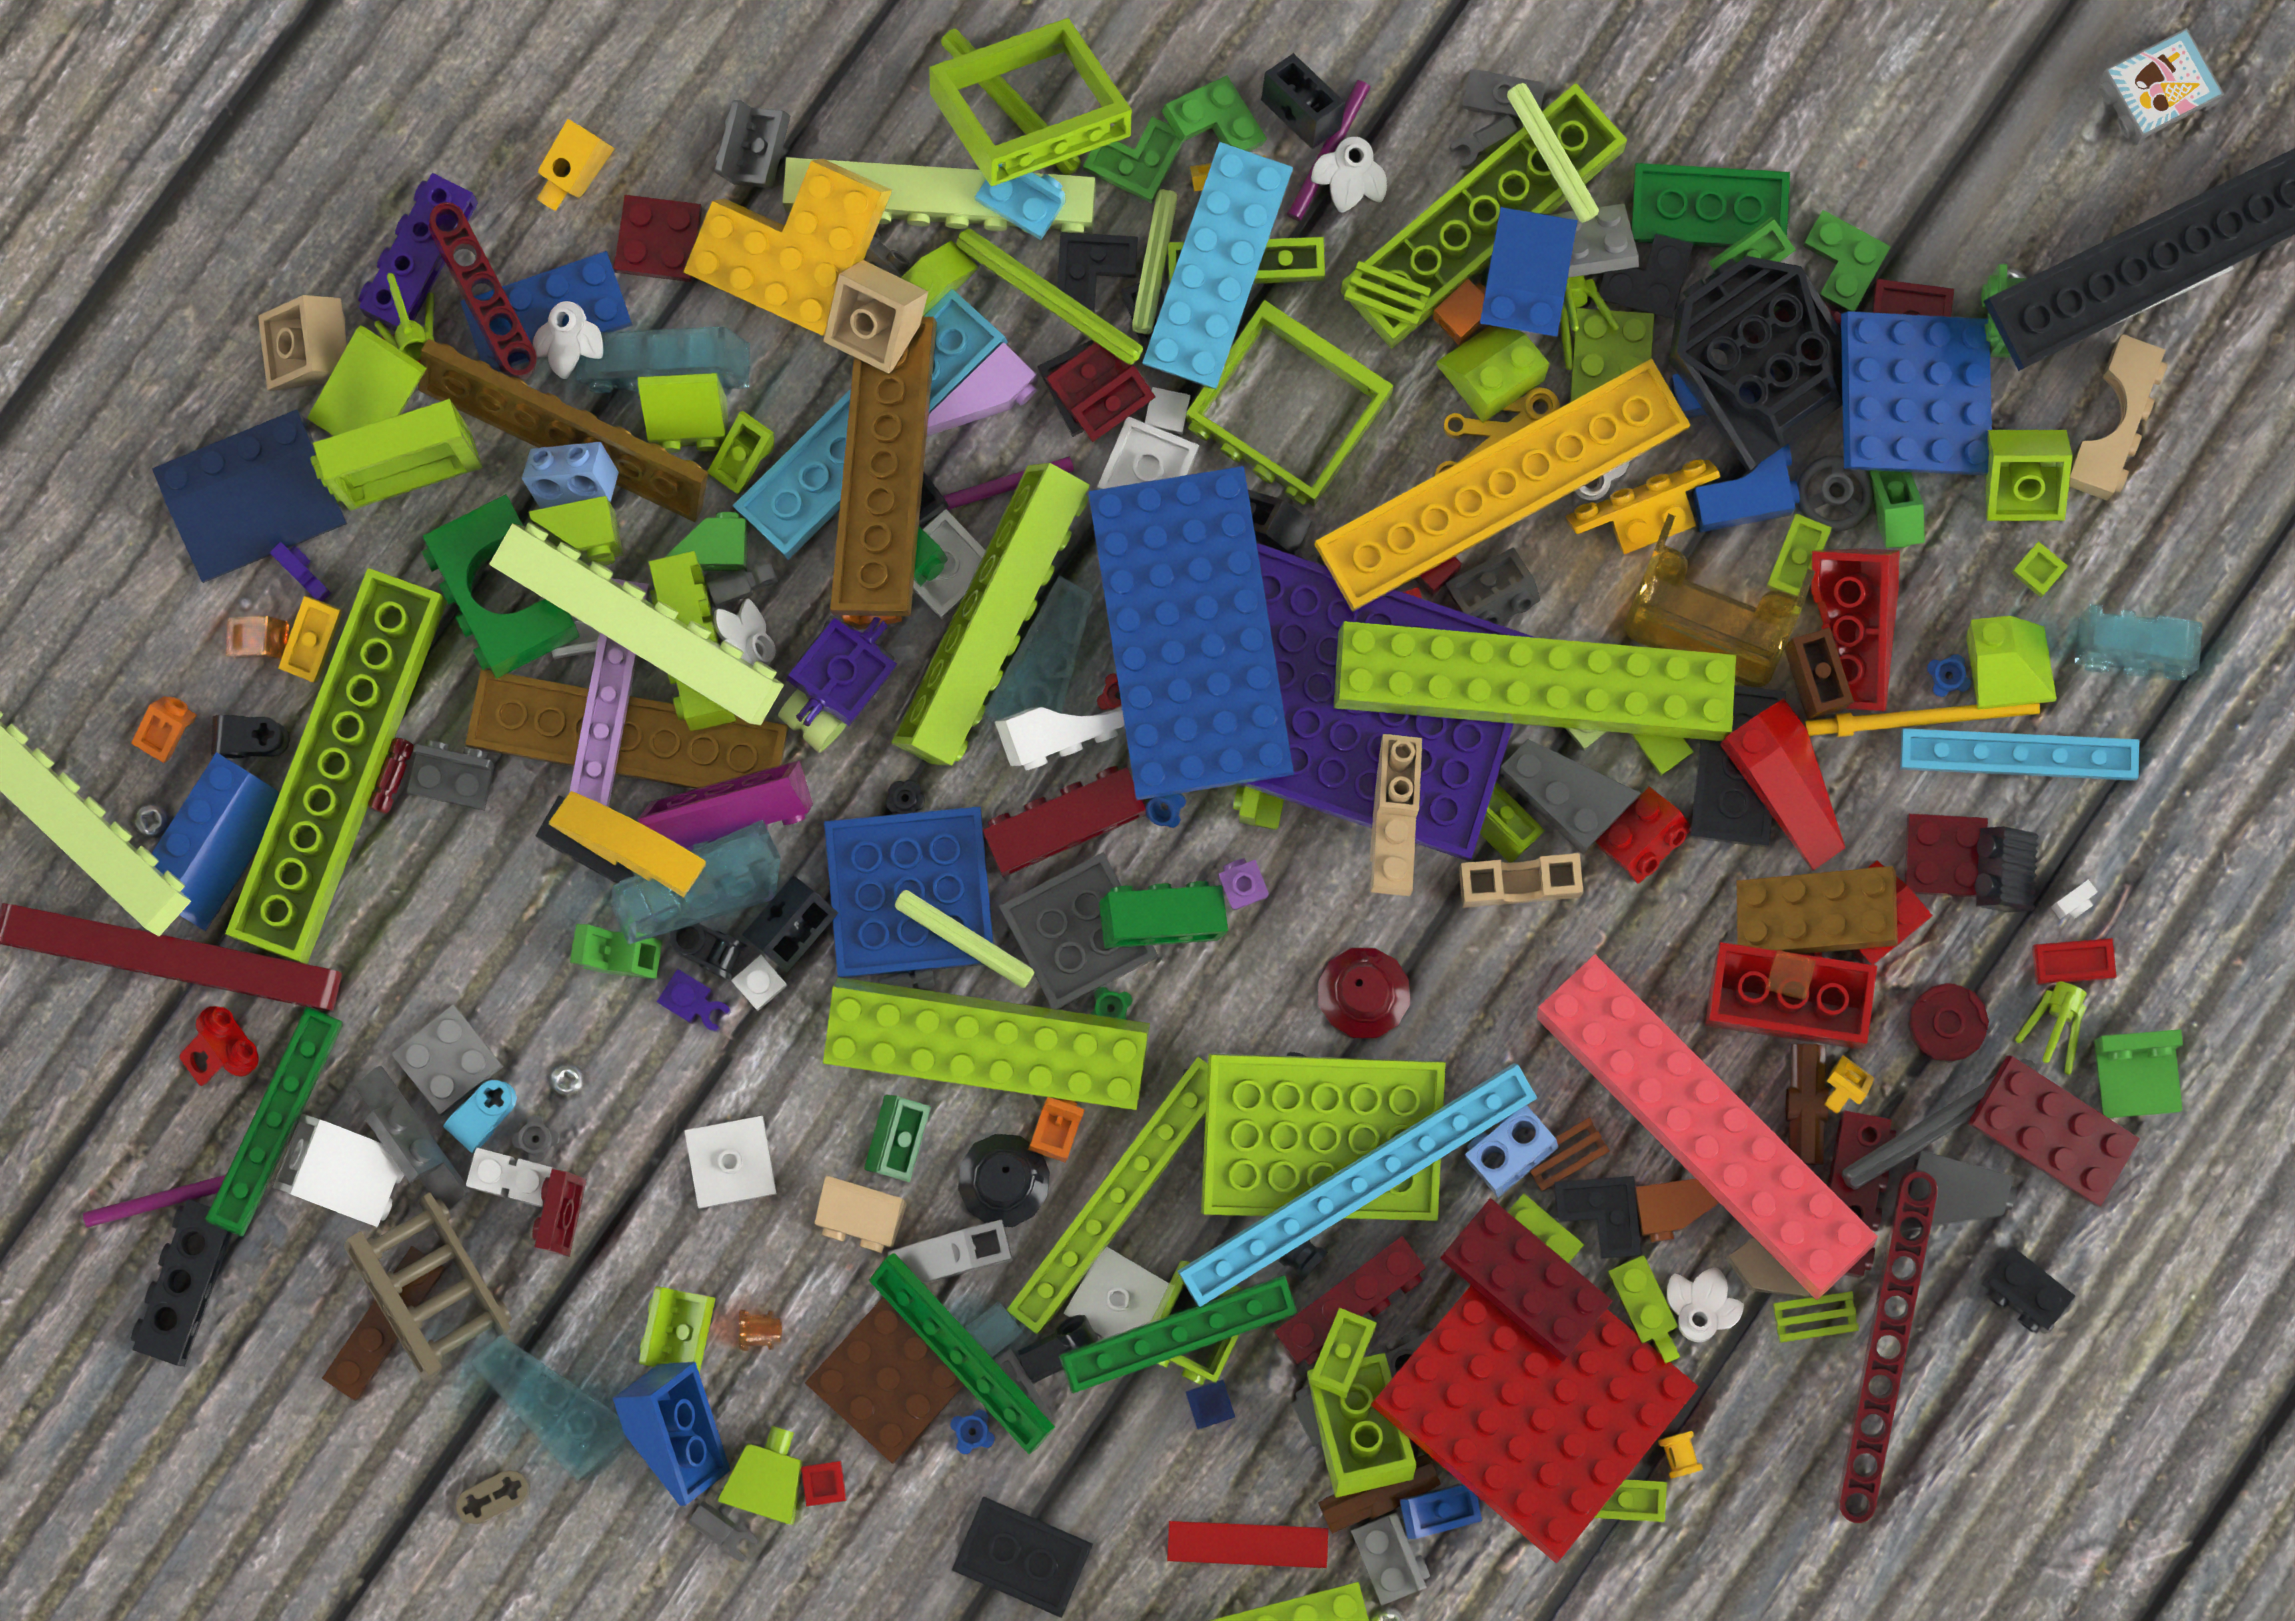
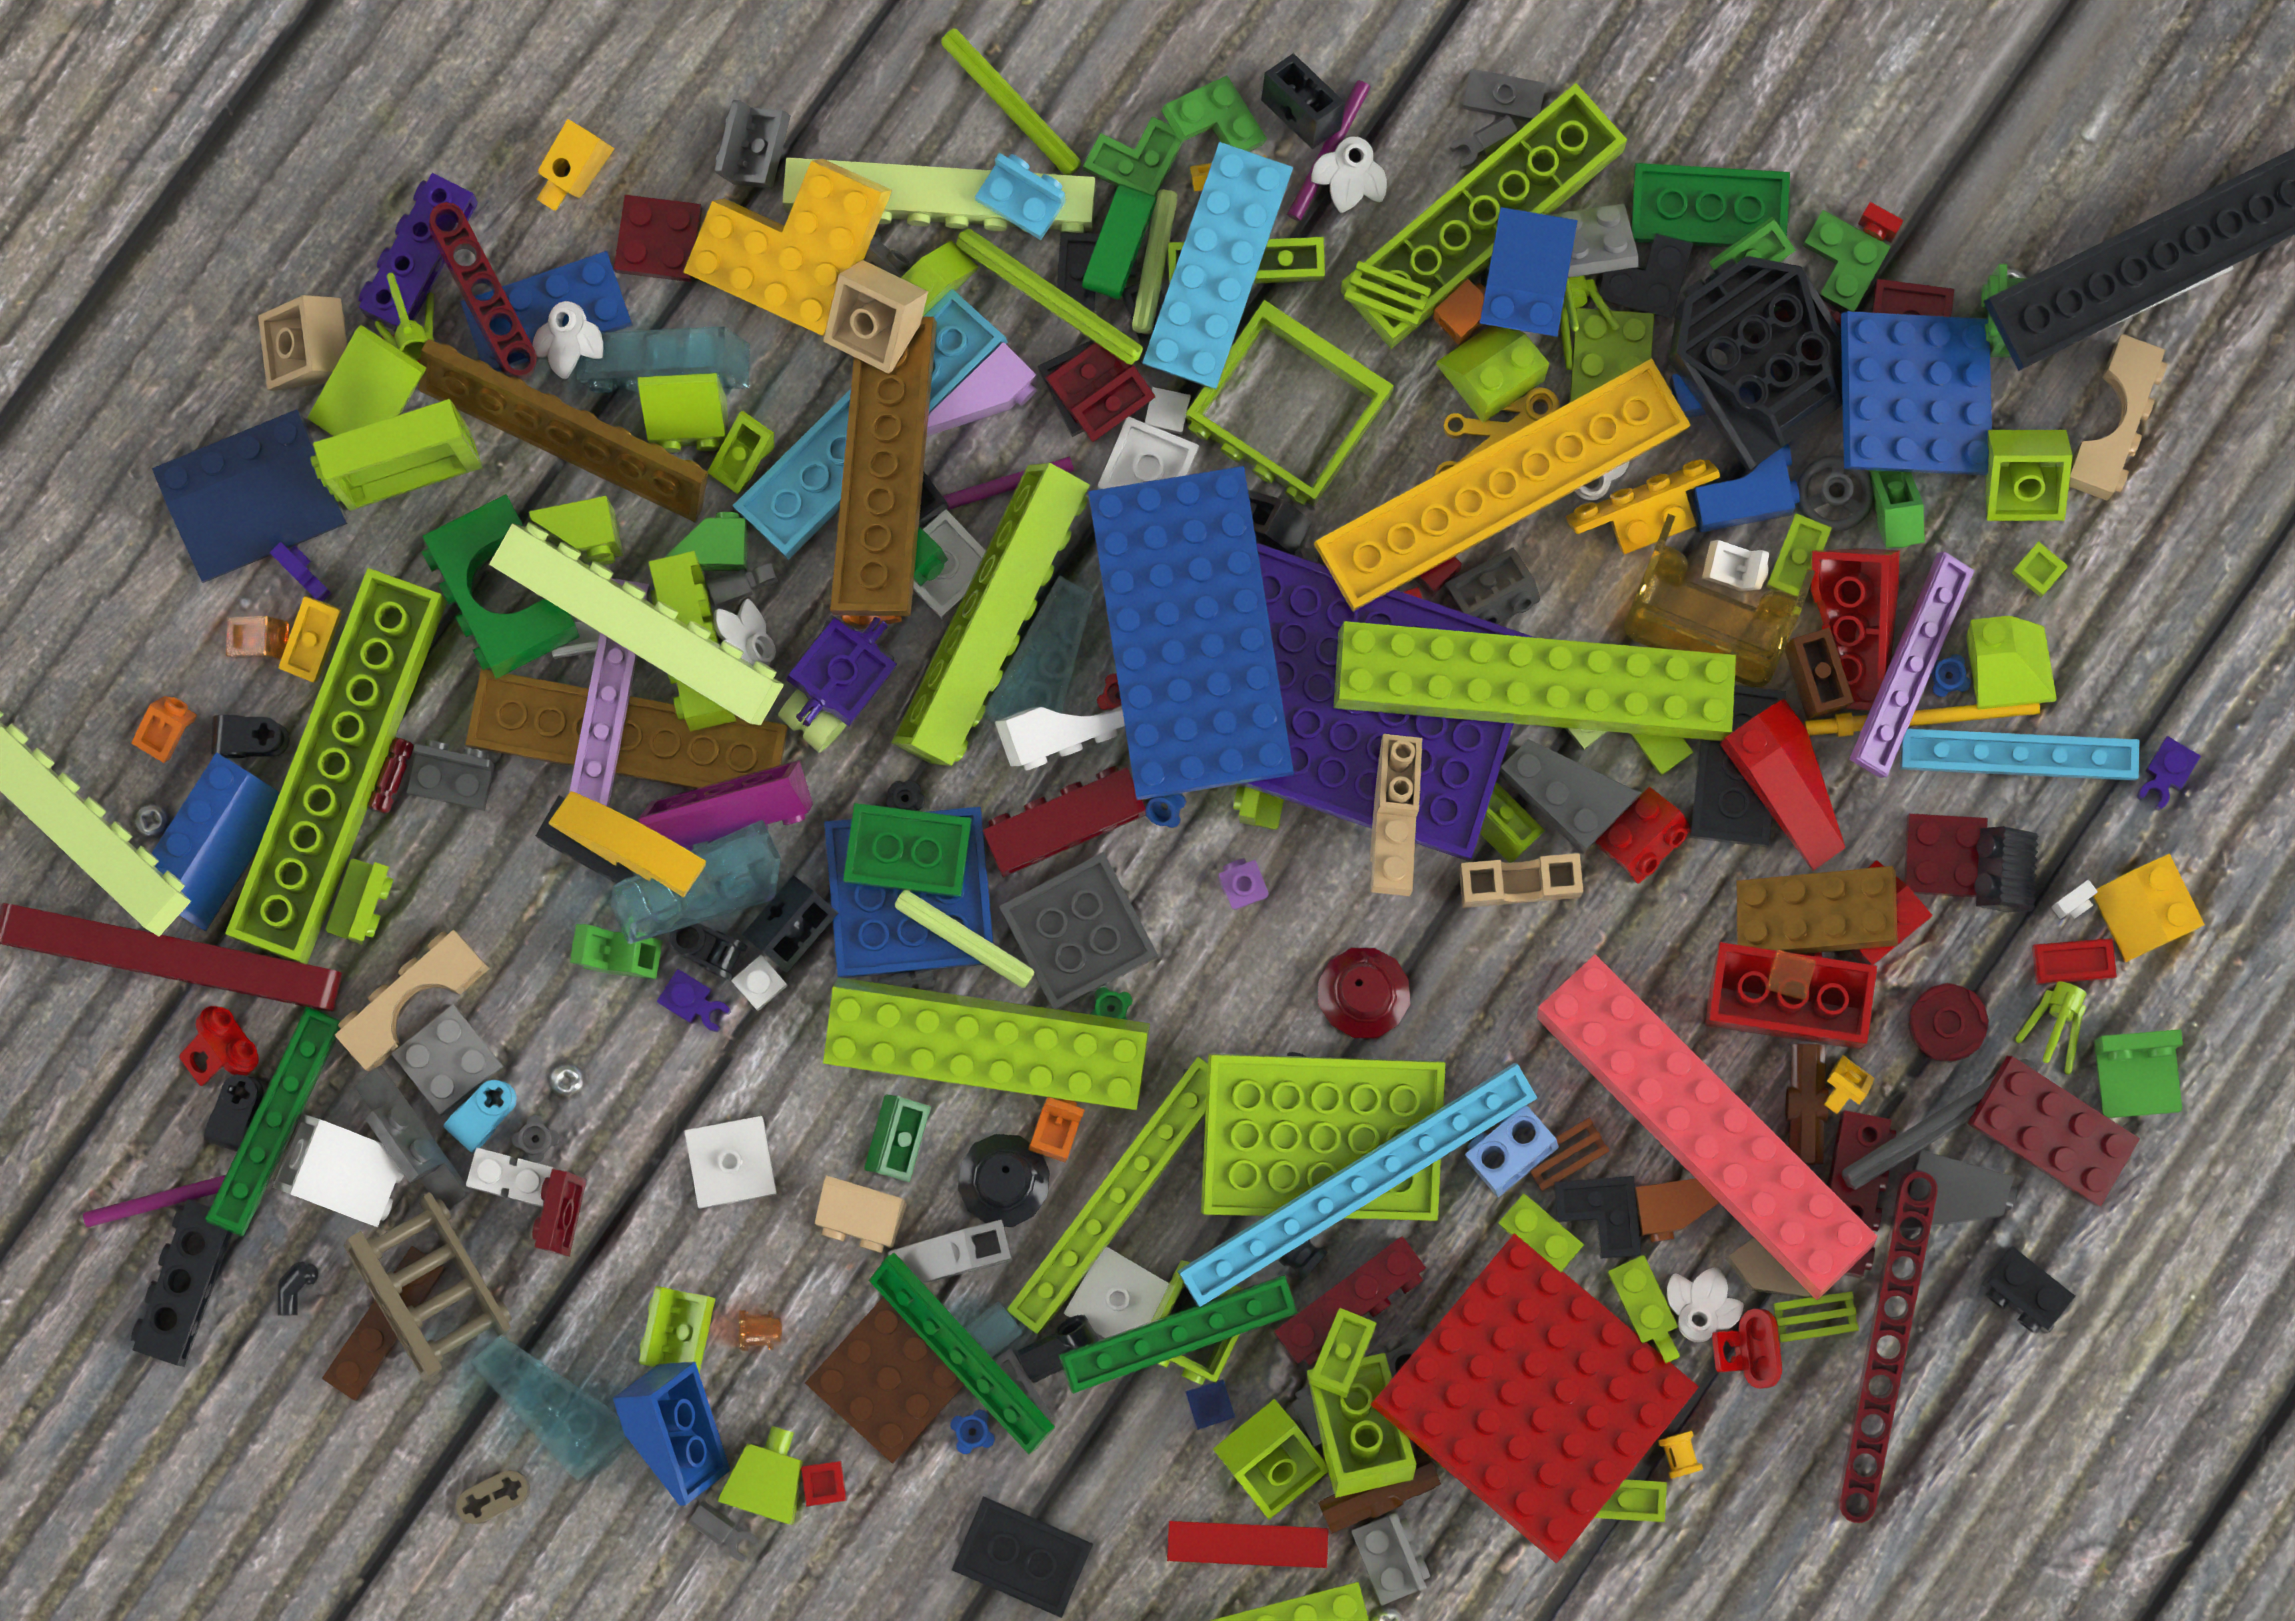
(231, 1115): none -> black piece
(291, 1284): none -> black arm
(356, 901): none -> lime bracket
(373, 1031): none -> tan arch
(569, 474): light blue brick -> none
(907, 850): none -> green plate
(1044, 145): lime window -> none
(1119, 242): none -> green beam
(1163, 915): green brick -> none
(1271, 1459): none -> lime slope
(1440, 1511): blue plate -> none
(1526, 1279): dark red plate -> none
(1552, 152): yellowish green axle -> none
(1735, 566): none -> white bracket
(1755, 1349): none -> red bracket
(1880, 223): none -> red plate
(1911, 665): none -> medium lavender tile
(2137, 643): clear light blue wedge -> none
(2147, 908): none -> yellow slope
(2159, 86): panel -> none
(2170, 767): none -> dark purple plate

